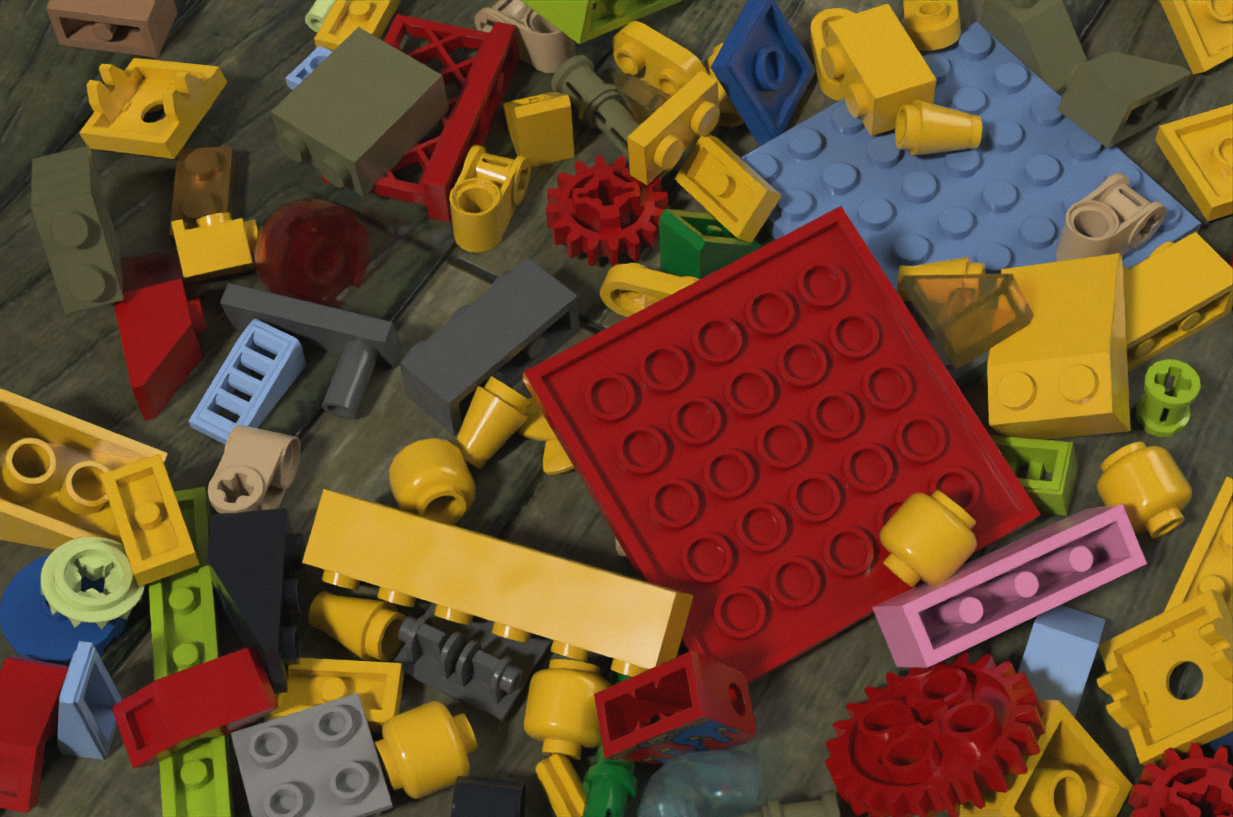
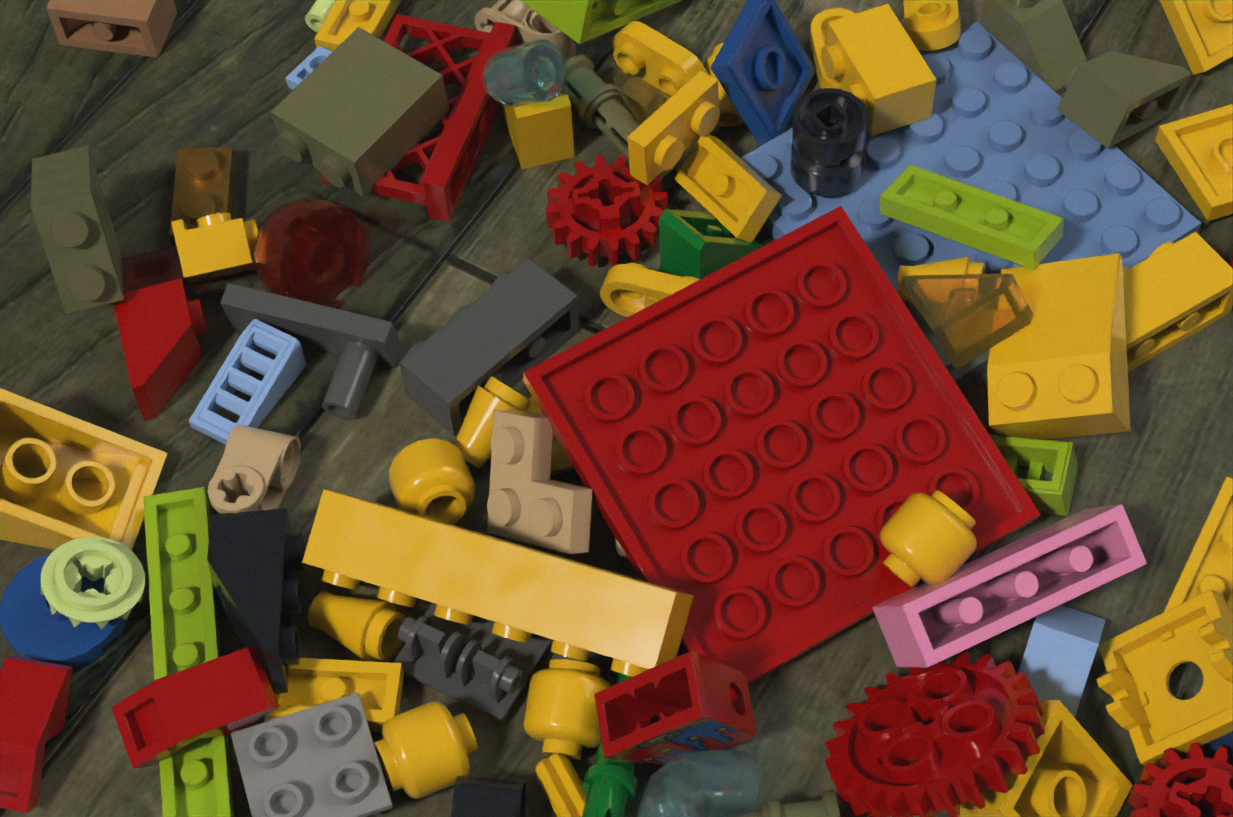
(85, 706): light blue slope -> none
(146, 87): yellow piece -> none
(149, 520): yellow plate -> none
(487, 198): yellow piece -> none
(521, 495): none -> tan plate
(524, 73): none -> clear light blue cylinder
(828, 141): none -> black wheel
(935, 129): yellow cone -> none
(972, 216): none -> lime plate
(1108, 221): tan piece -> none
(1147, 486): yellow head -> none
(1157, 397): lime bush -> none

